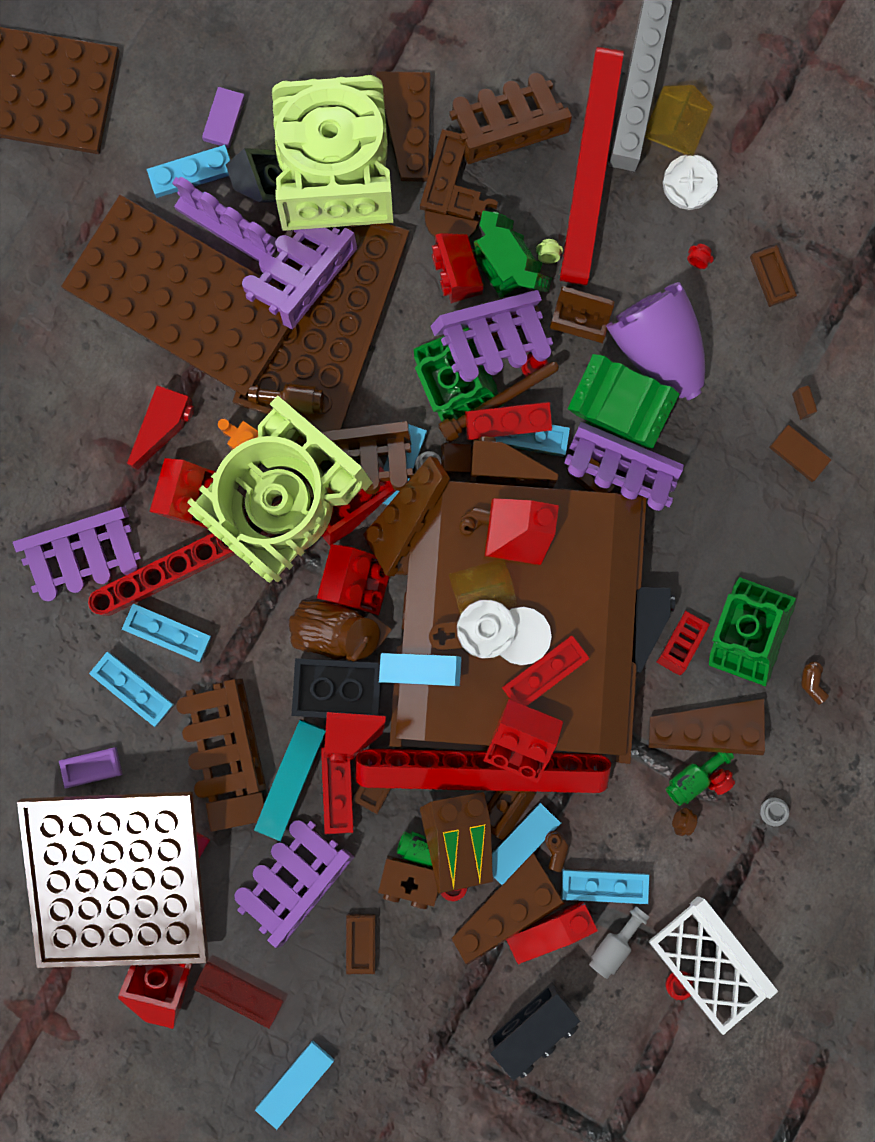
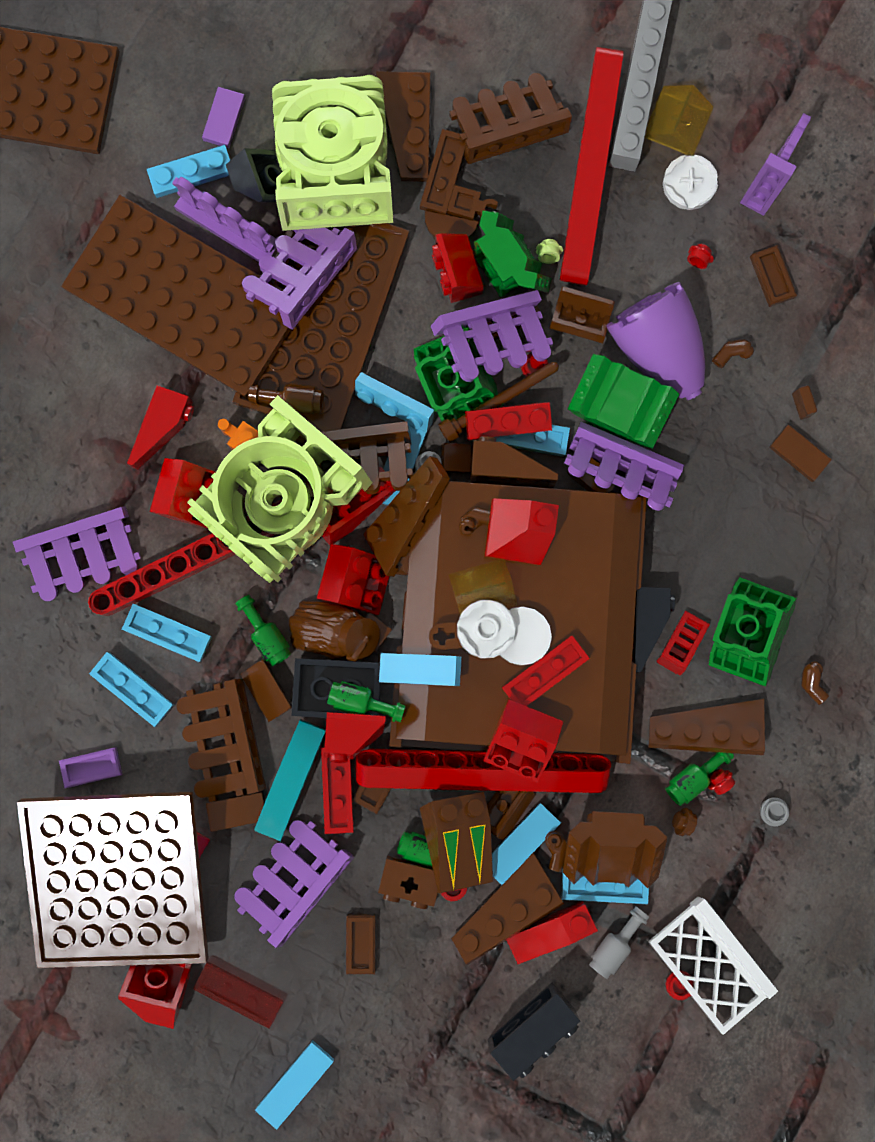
(266, 635): none -> green piece
(266, 690): none -> reddish brown slope
(358, 700): none -> green piece
(393, 402): none -> medium azure plate
(614, 849): none -> reddish brown slope
(733, 348): none -> reddish brown arm
(774, 173): none -> medium lavender fence

